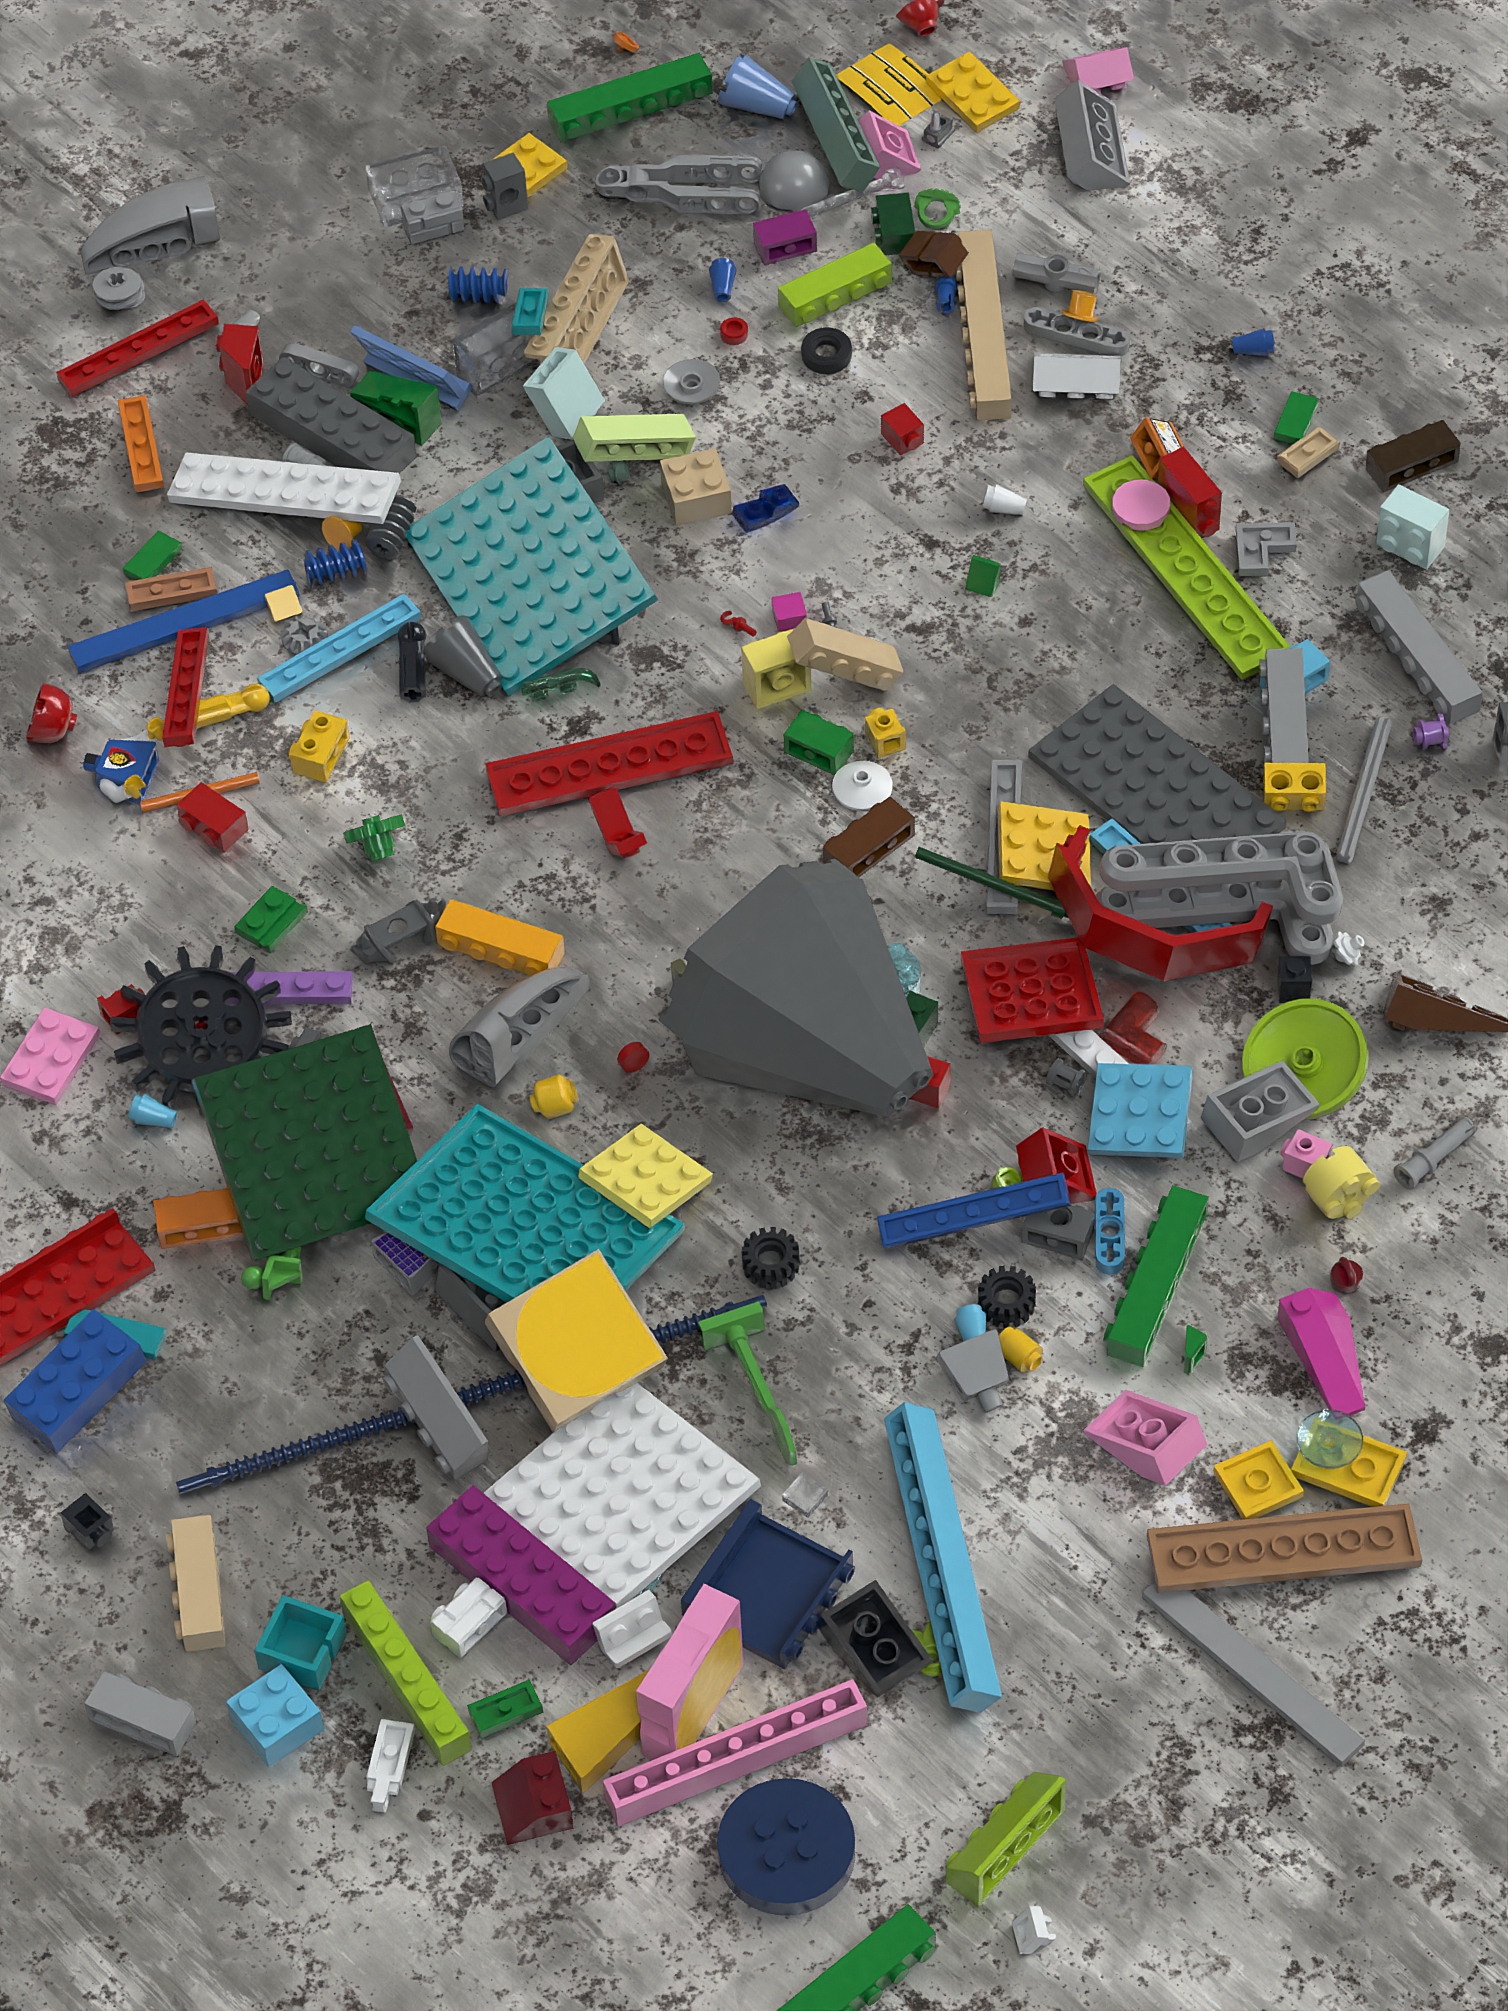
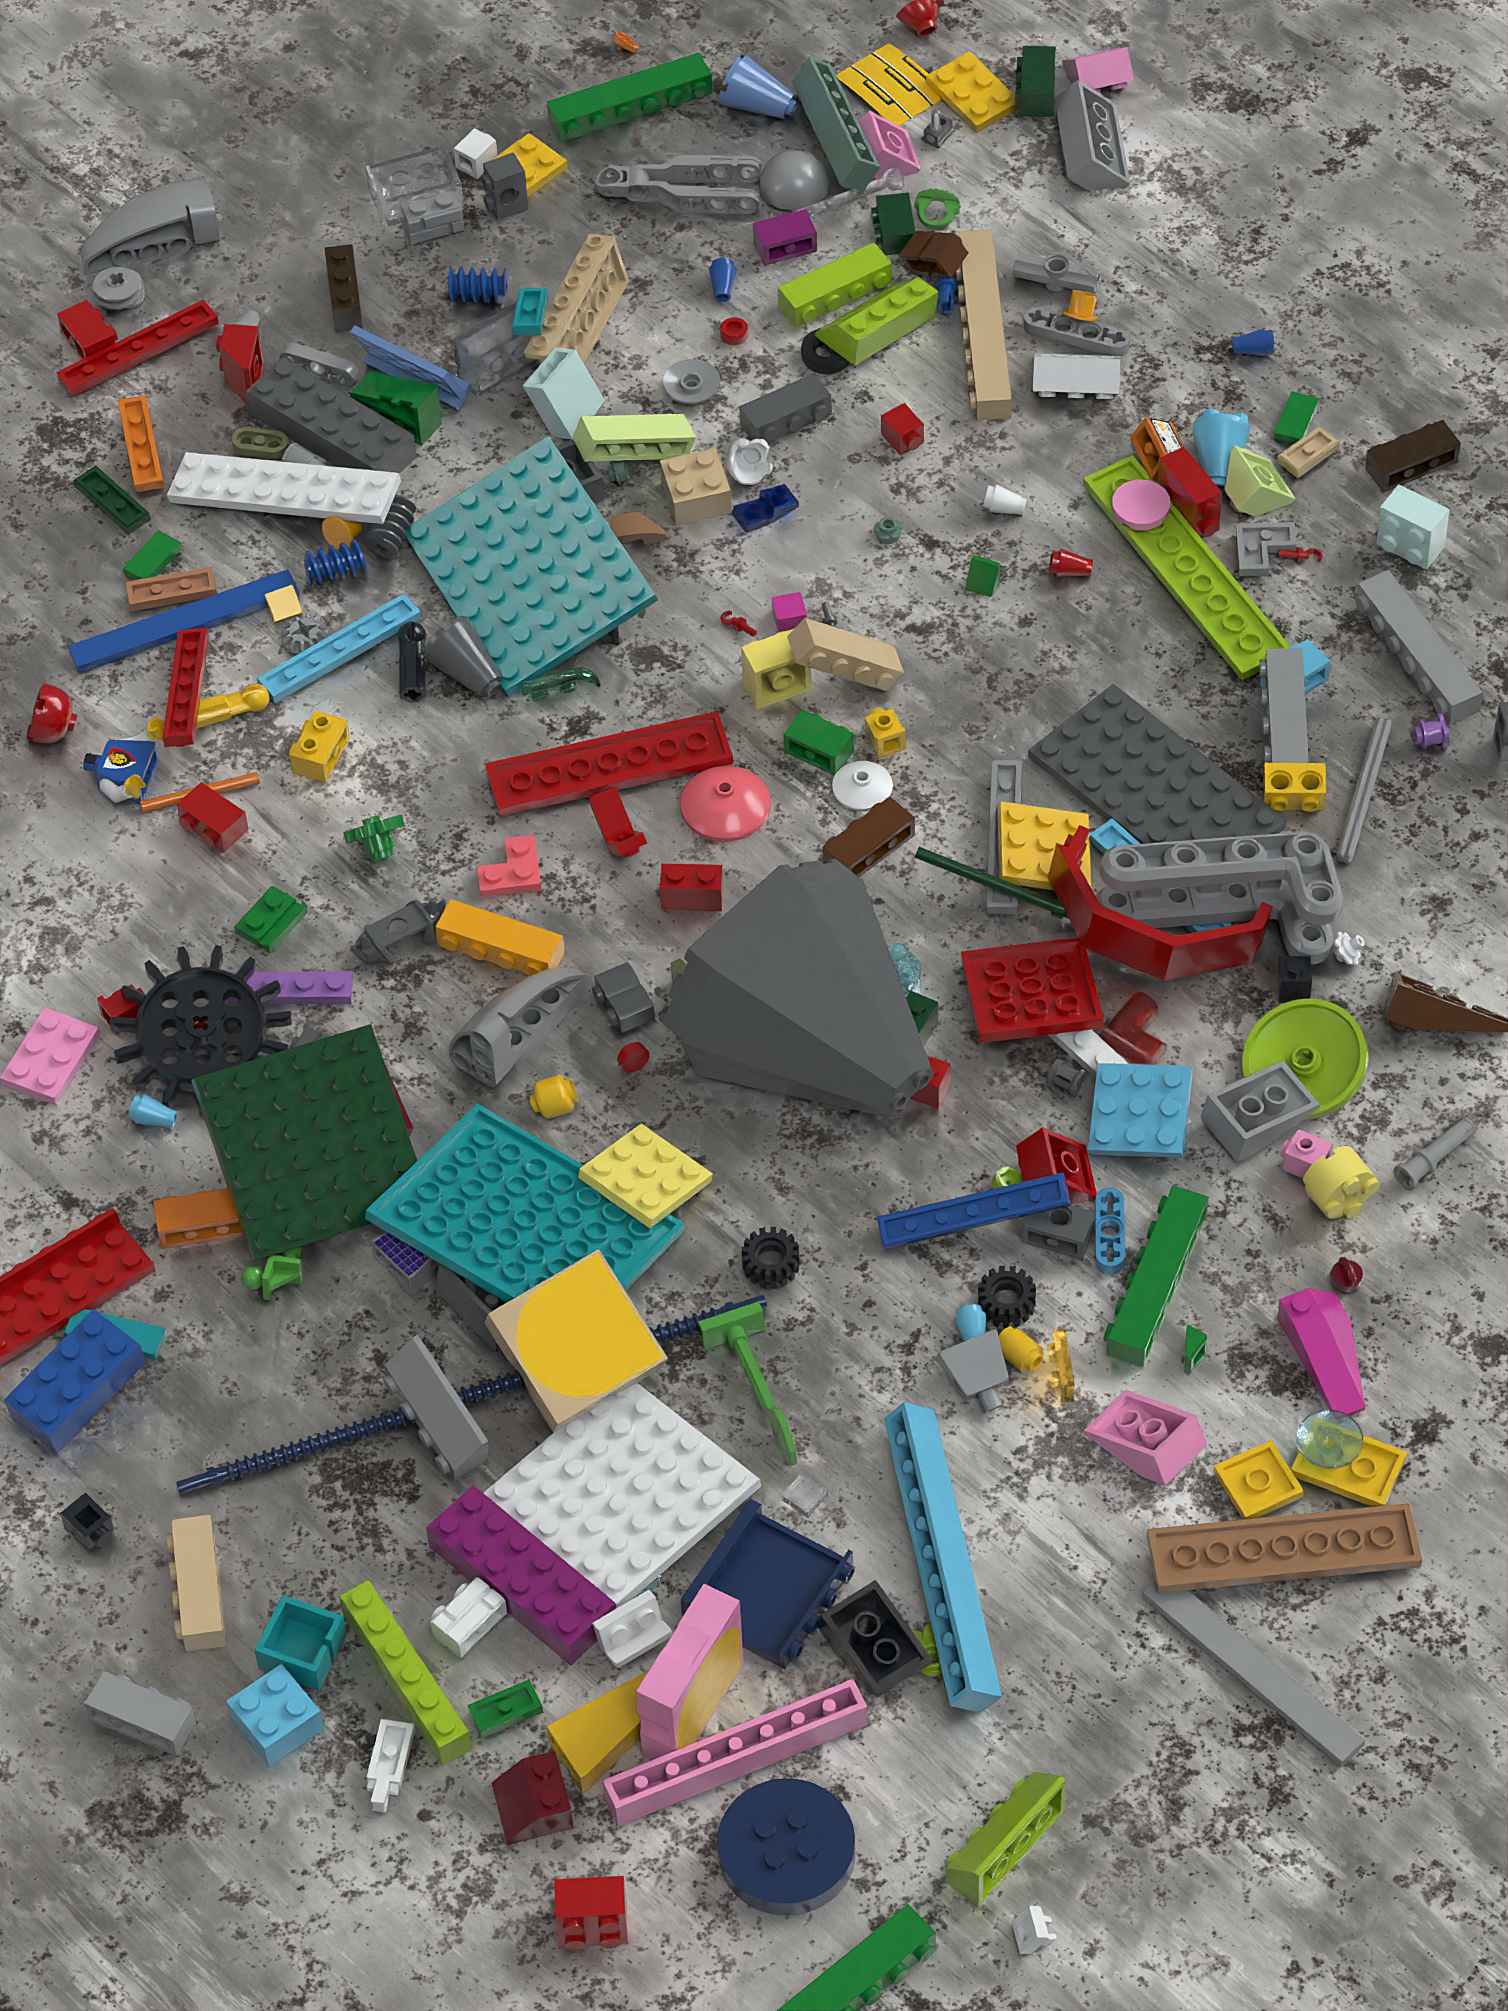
(86, 329): none -> red brick
(112, 500): none -> dark green tile
(263, 442): none -> olive plate
(343, 287): none -> dark brown brick
(474, 151): none -> white brick
(515, 876): none -> coral plate
(591, 1912): none -> red brick
(623, 997): none -> dark grey brick
(636, 526): none -> medium nougat slope
(691, 887): none -> red brick
(725, 814): none -> coral dish
(748, 461): none -> white hair
(786, 409): none -> dark grey brick
(881, 320): none -> lime slope
(888, 530): none -> sand green plate
(1036, 81): none -> dark green brick
(1063, 1376): none -> clear yellow plate
(1069, 564): none -> red cone
(1215, 437): none -> medium azure cone
(1255, 484): none -> yellowish green slope
(1299, 554): none -> red hand

